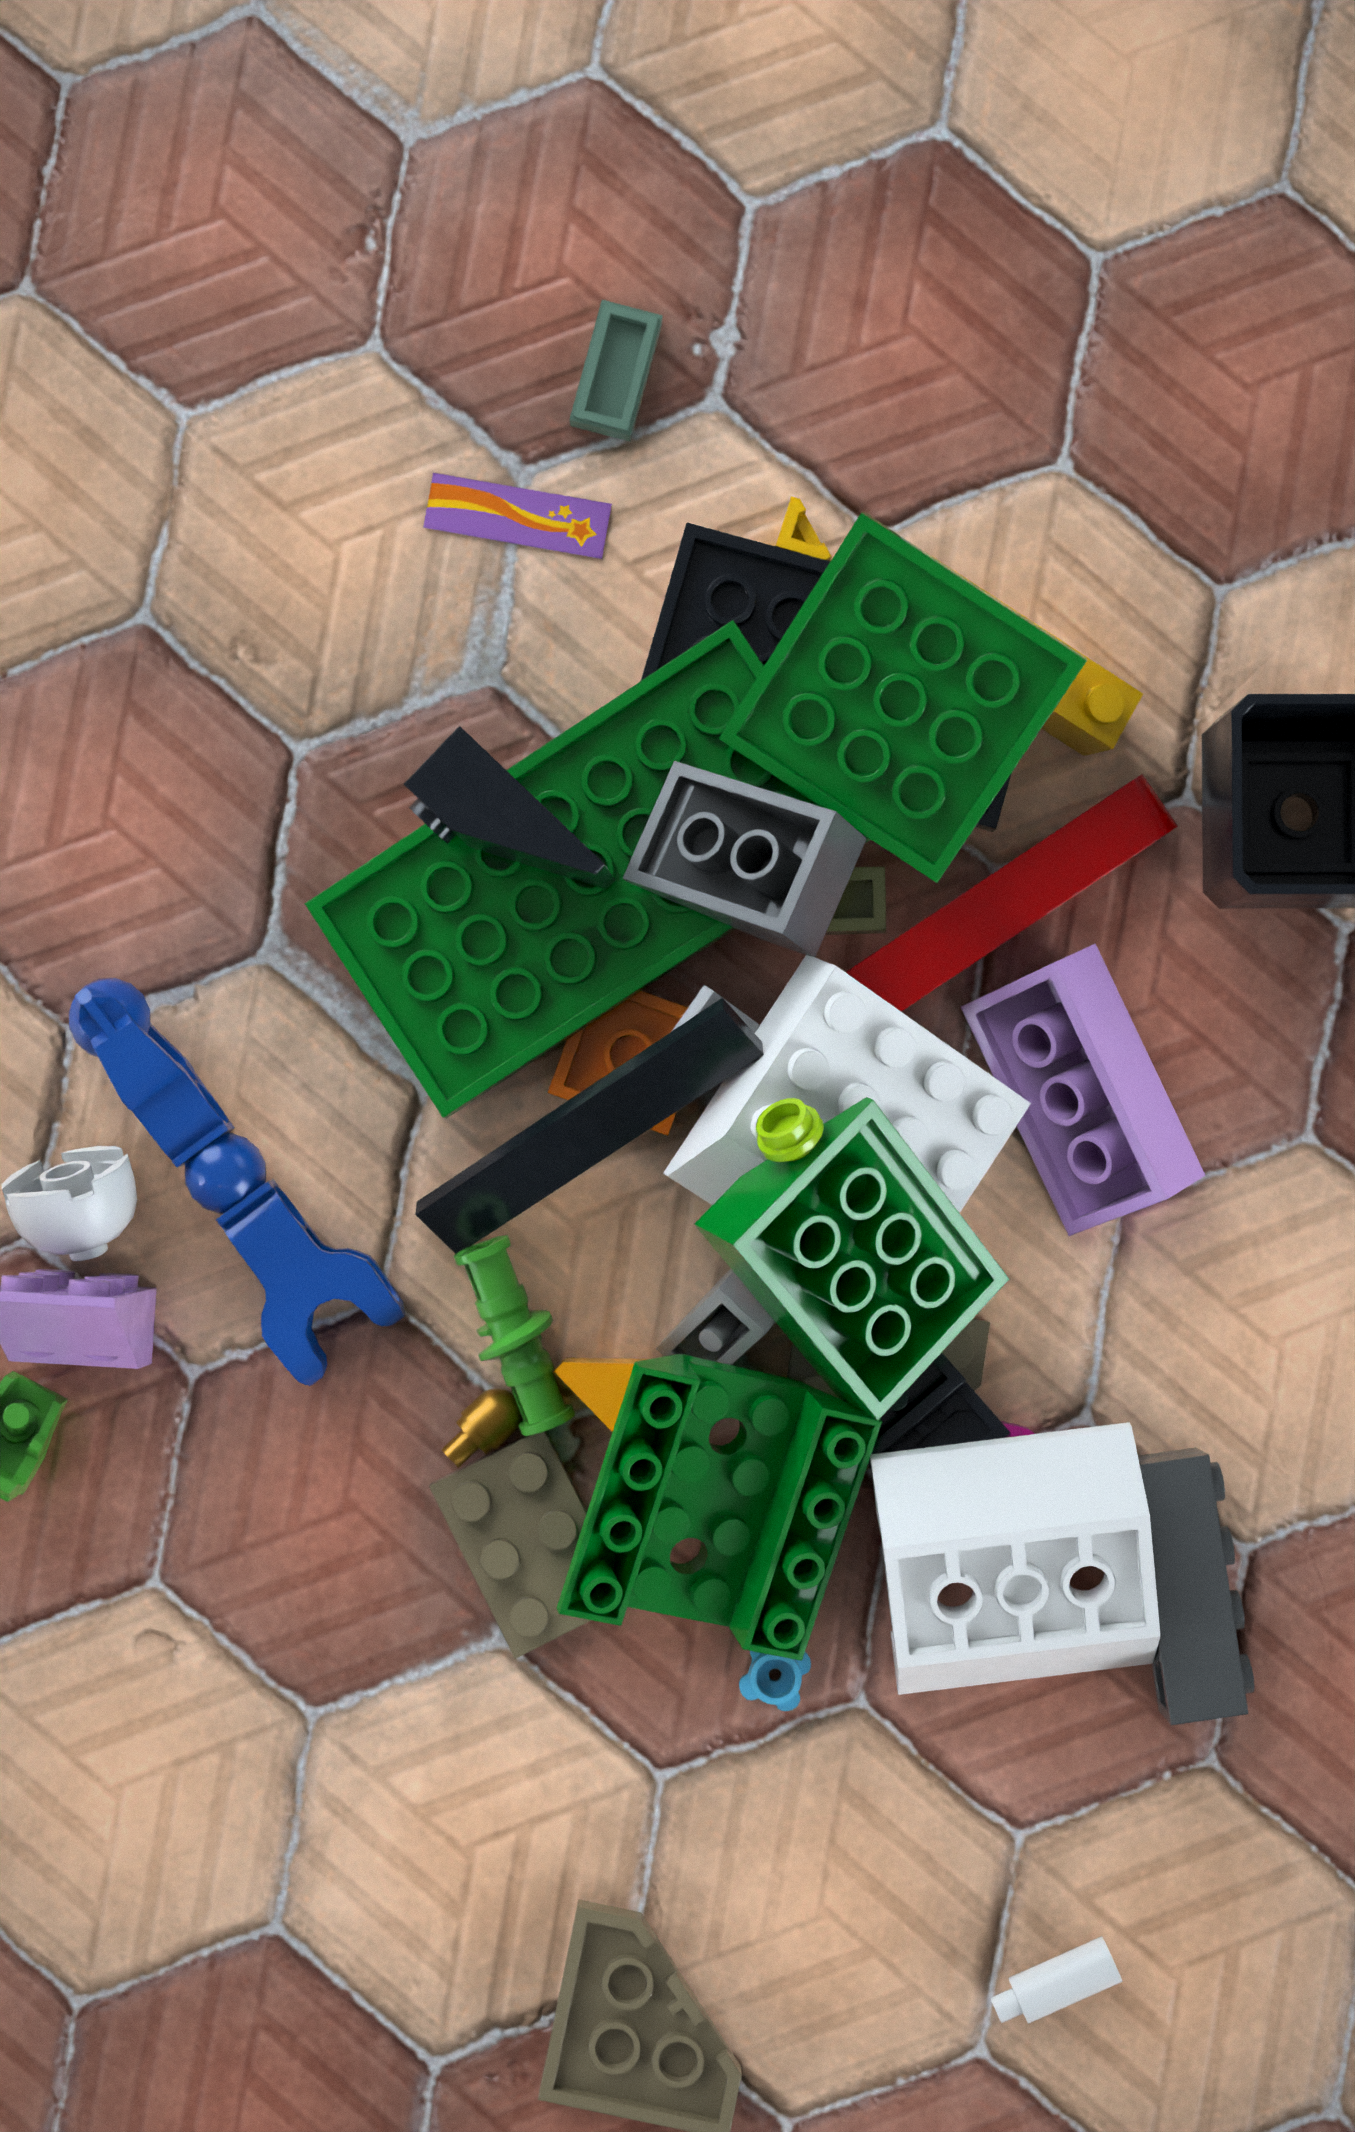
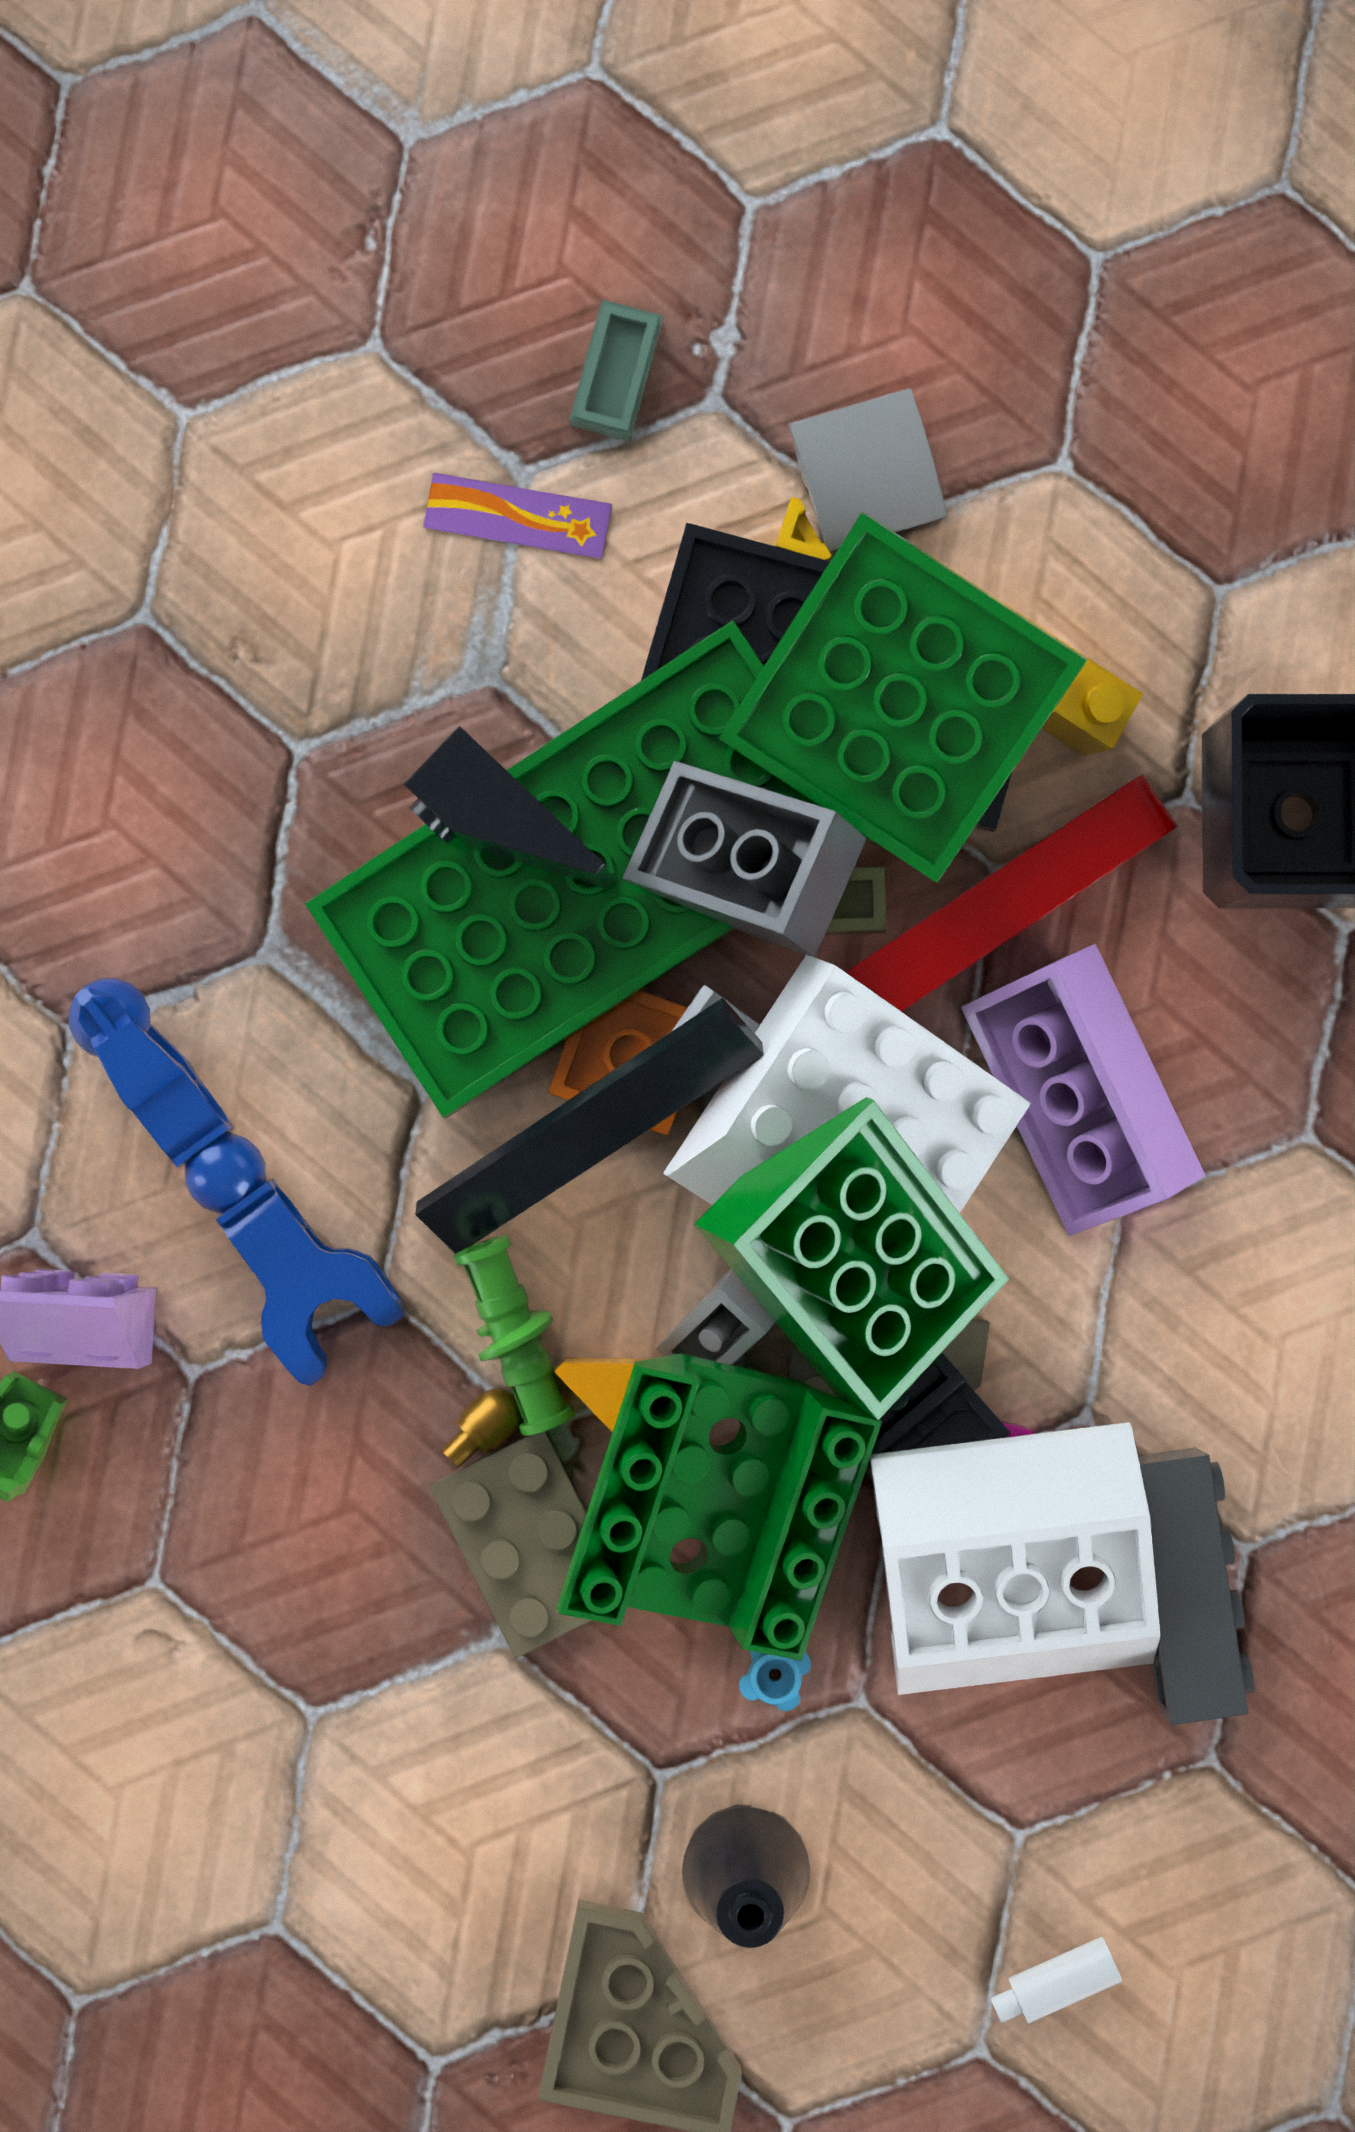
(73, 1204): white cylinder -> none
(746, 1873): none -> black cone
(788, 1130): lime plate -> none
(870, 462): none -> light grey slope

